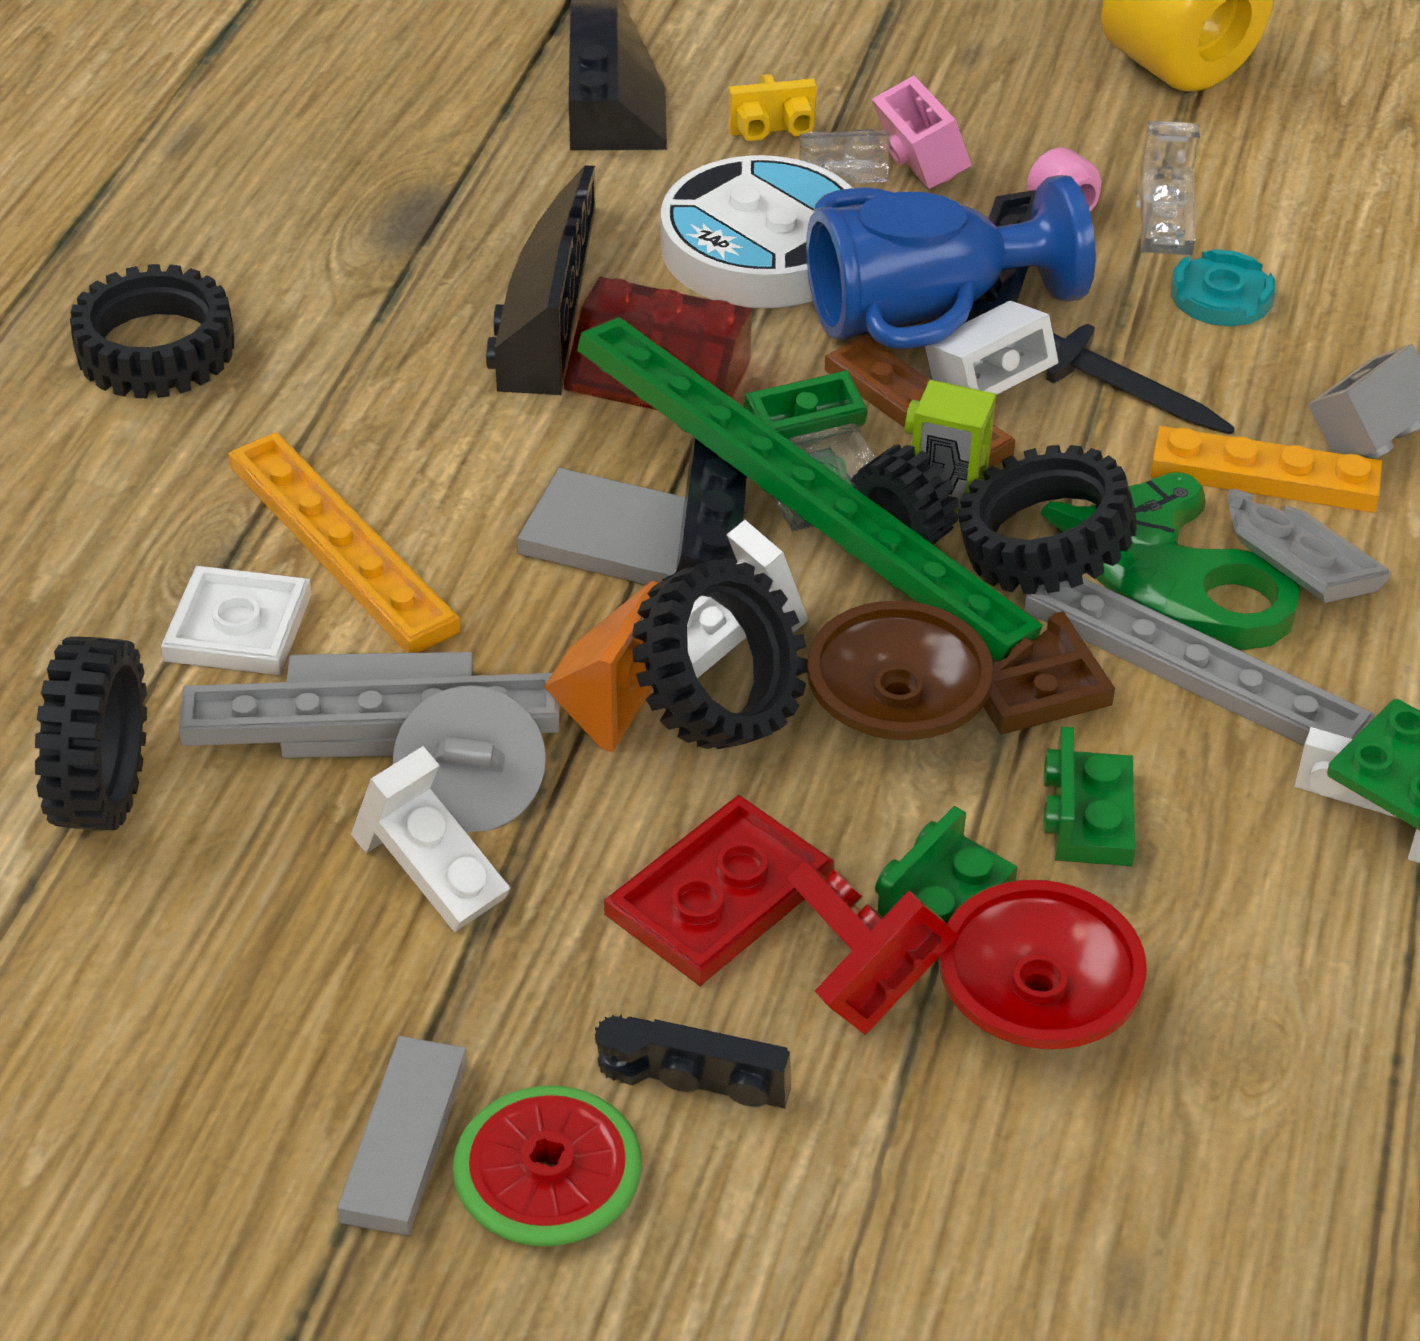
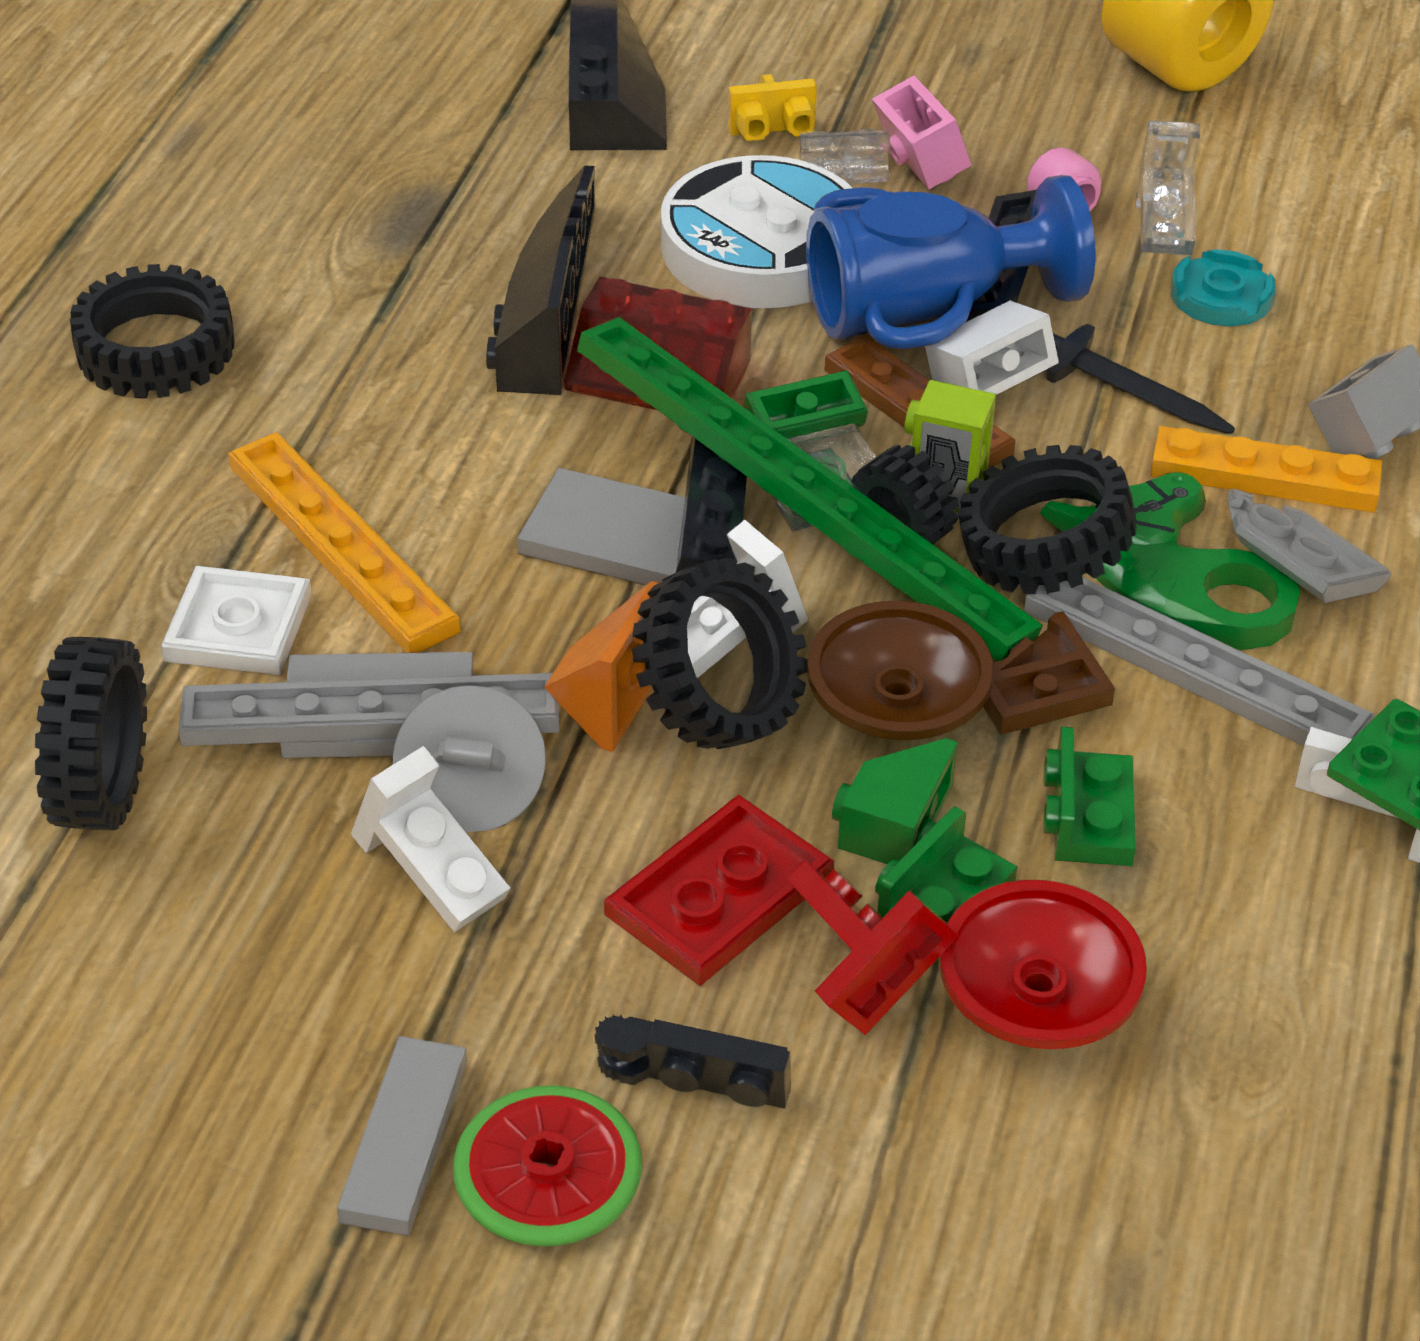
(894, 800): none -> green slope

